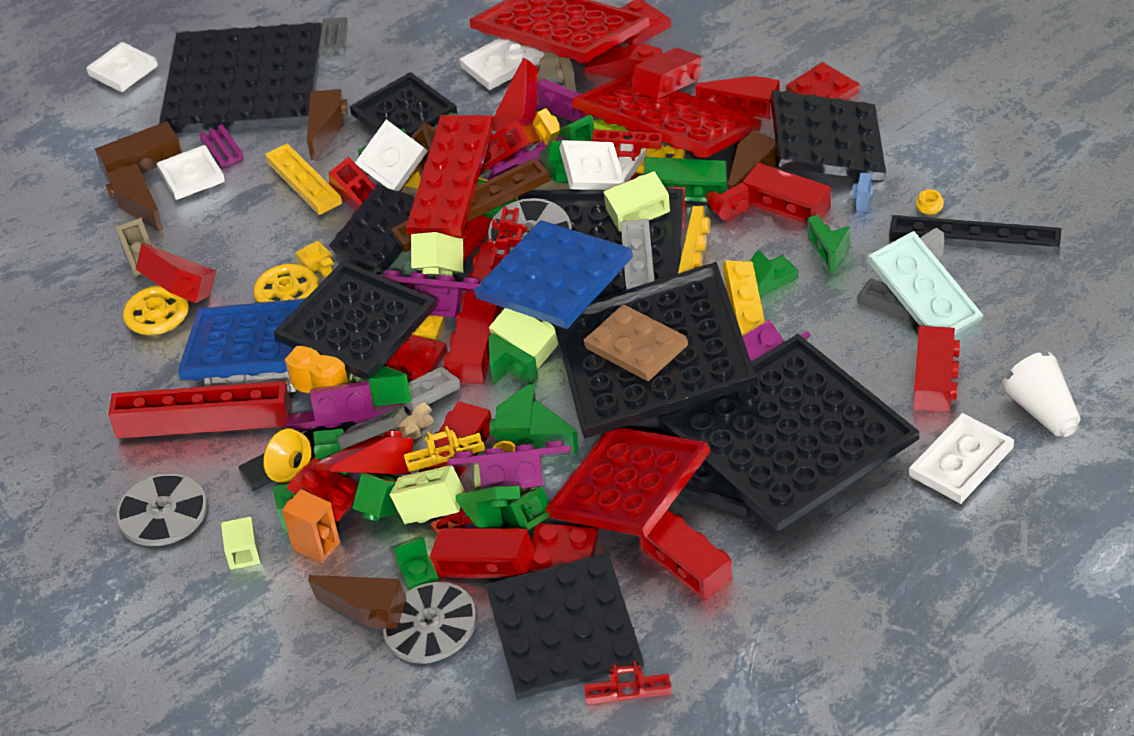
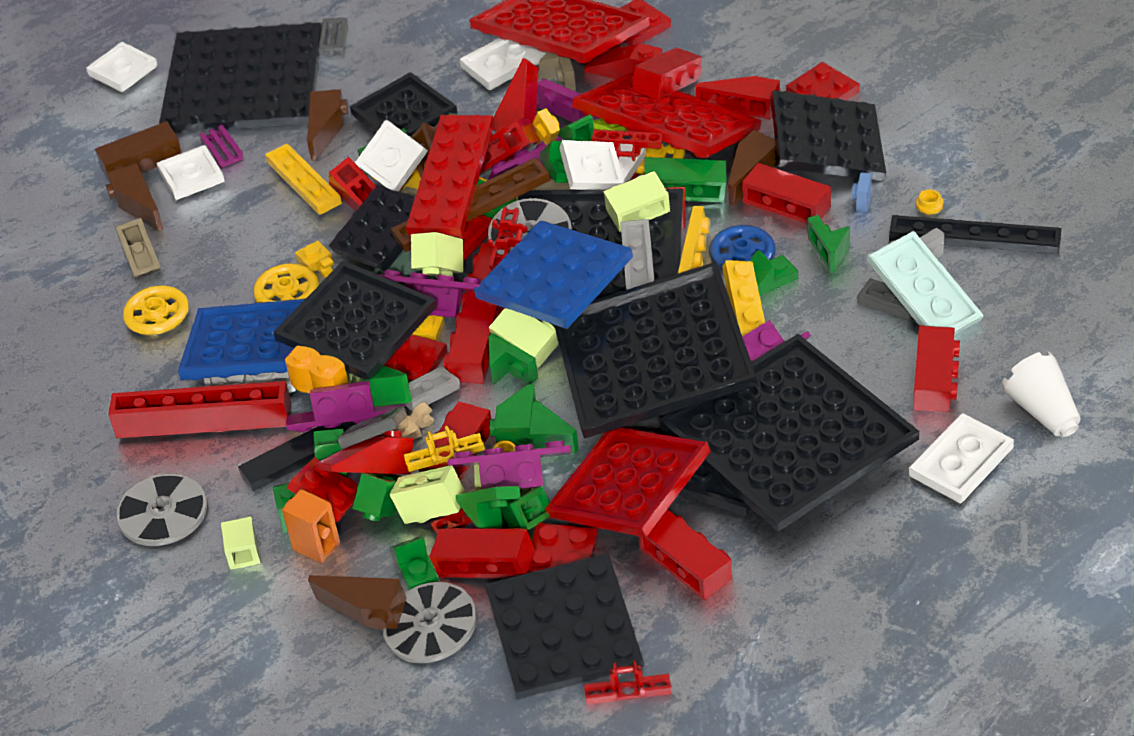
(176, 274): red slope -> none
(281, 453): yellow piece -> none
(635, 342): medium nougat plate -> none
(730, 202): red plate -> none
(741, 248): none -> blue plate

